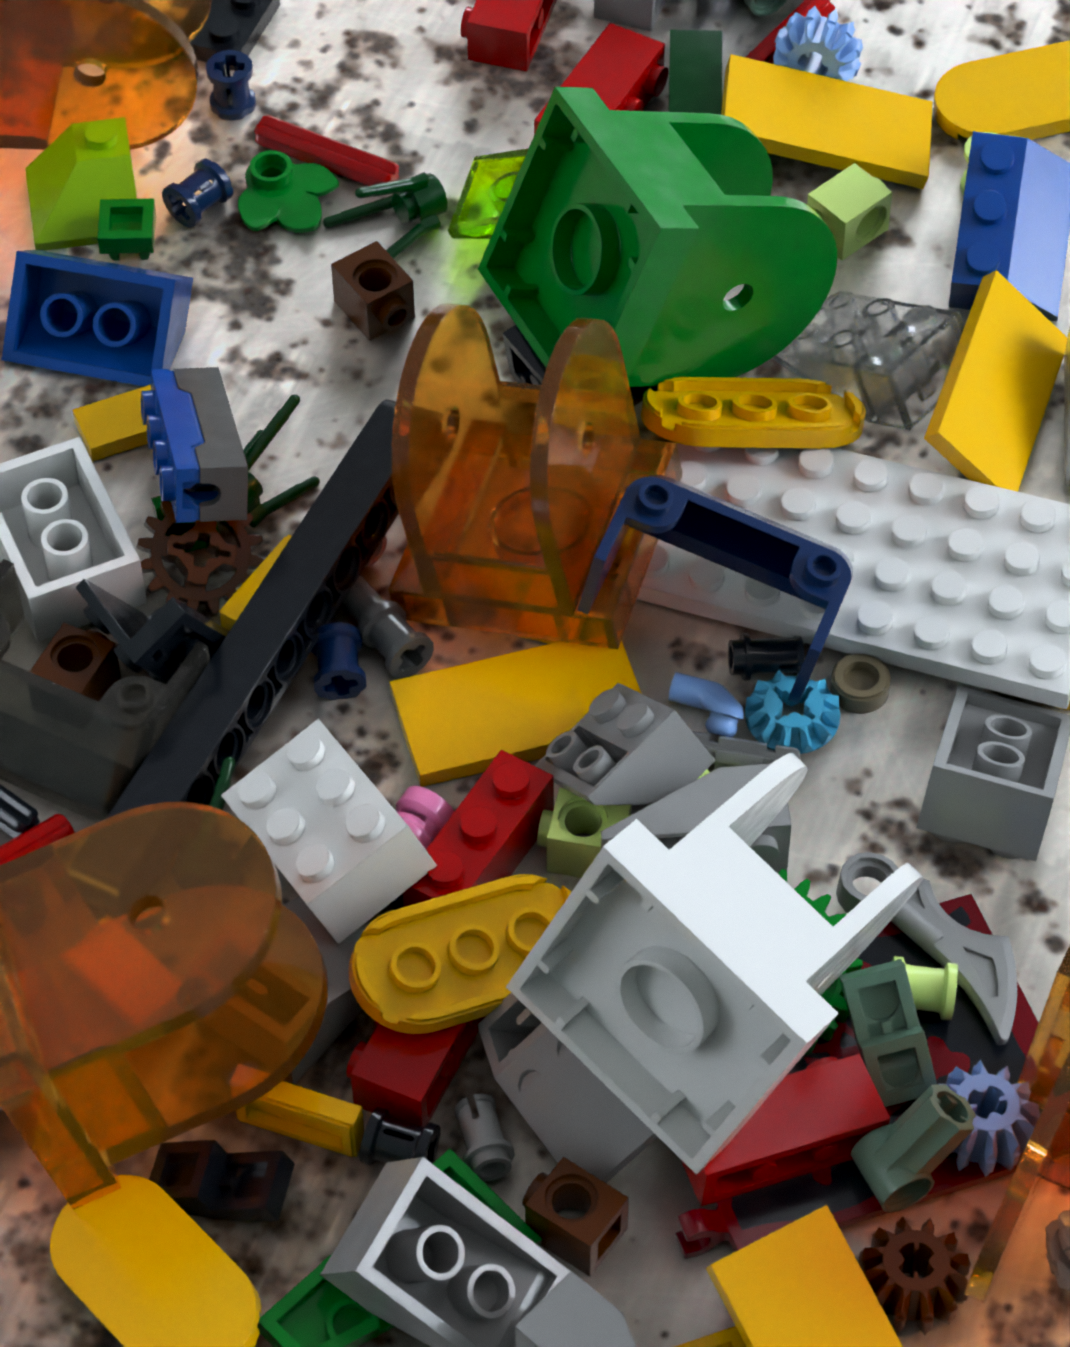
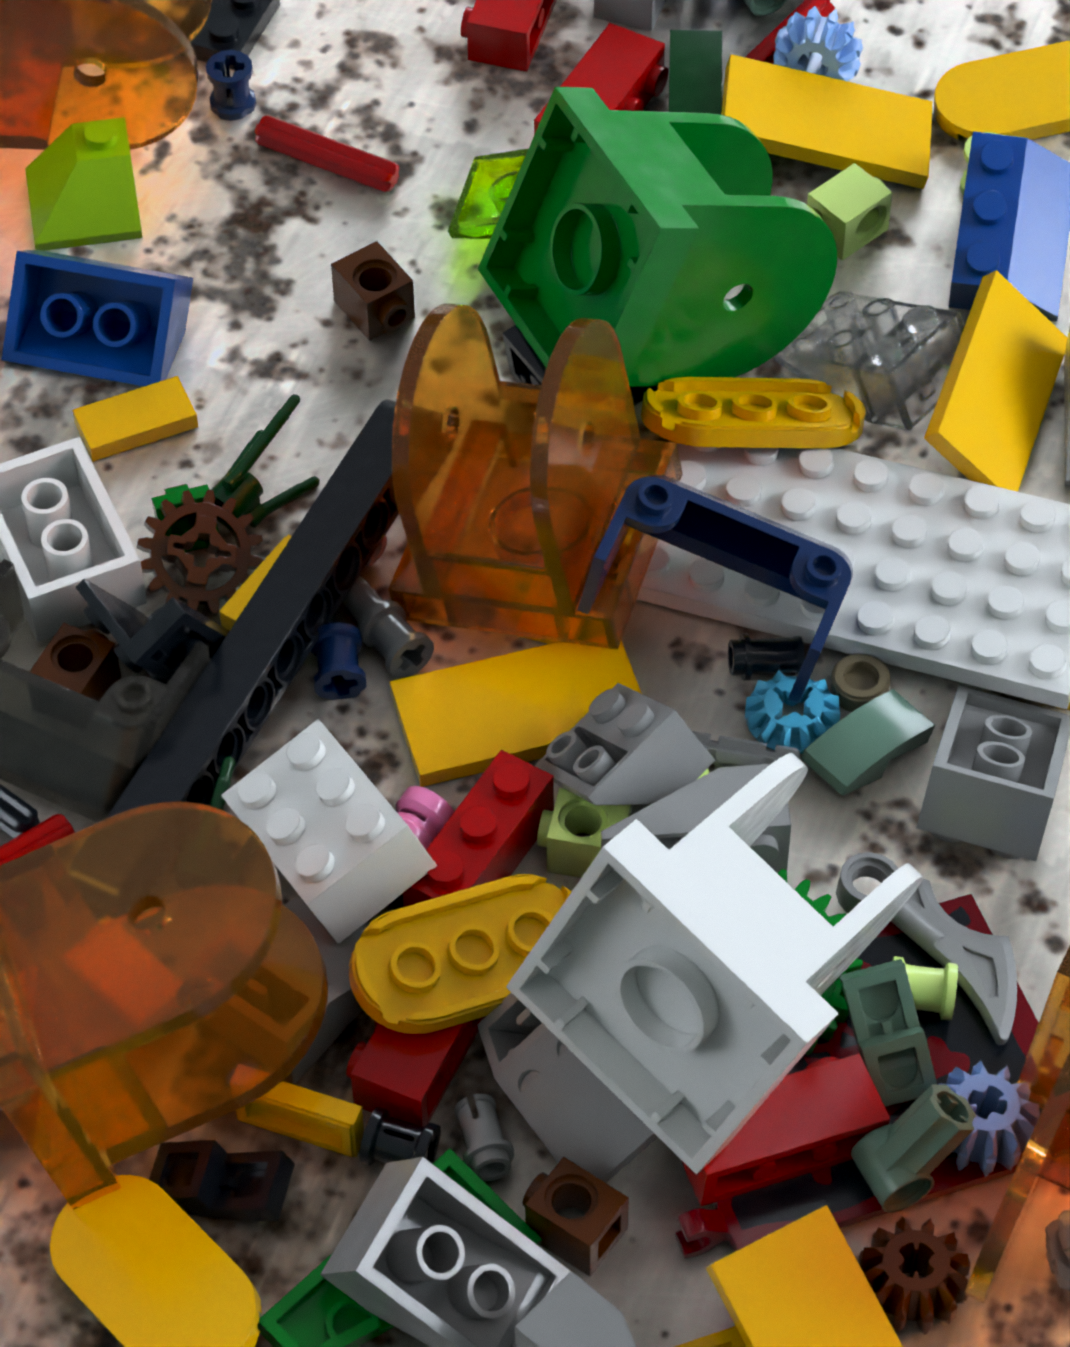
(126, 227): green tile -> none
(195, 445): piece -> none
(218, 191): dark blue bush -> none
(284, 193): green plate -> none
(414, 201): dark green plant -> none
(708, 696): light blue arm -> none
(865, 740): none -> sand green slope

